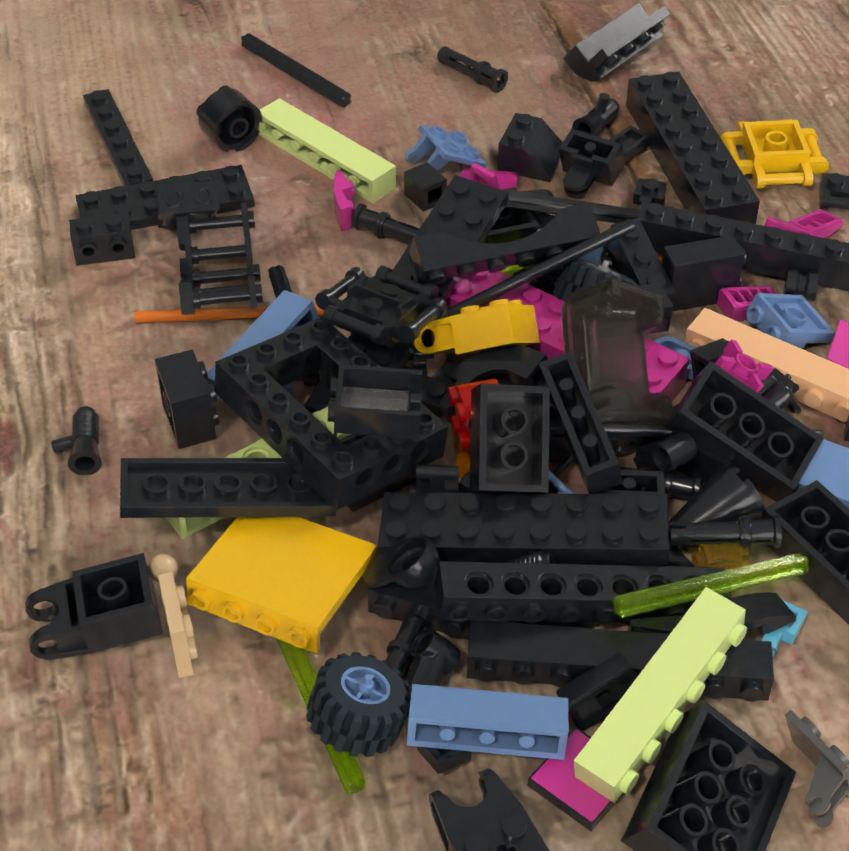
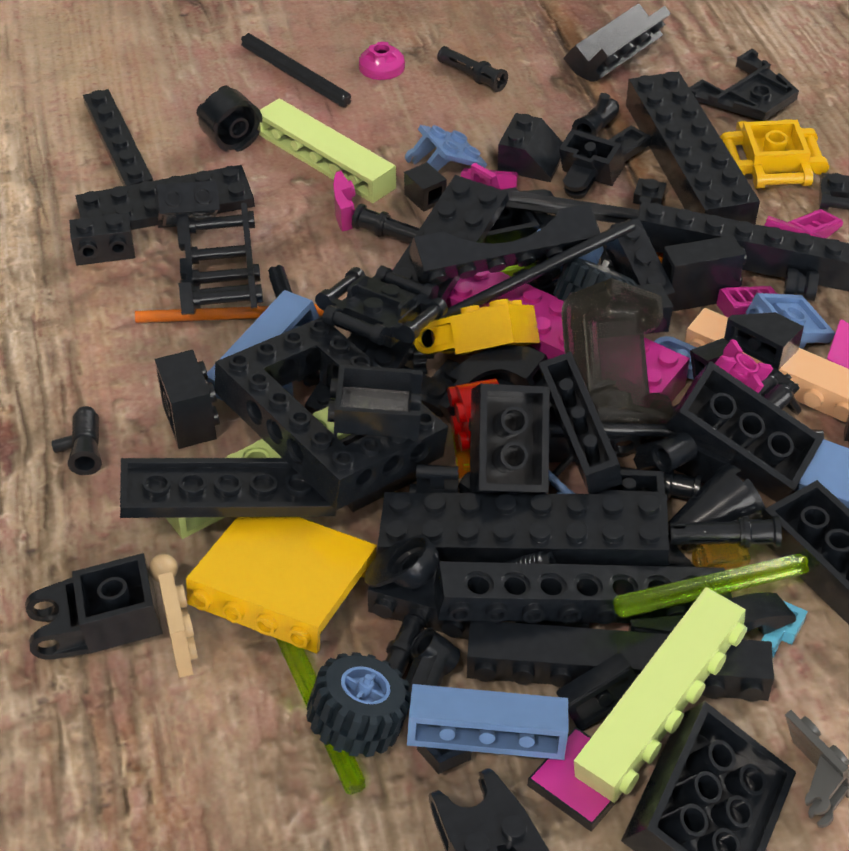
(381, 62): none -> dark pink piece
(754, 96): none -> black wing
(765, 336): none -> black slope

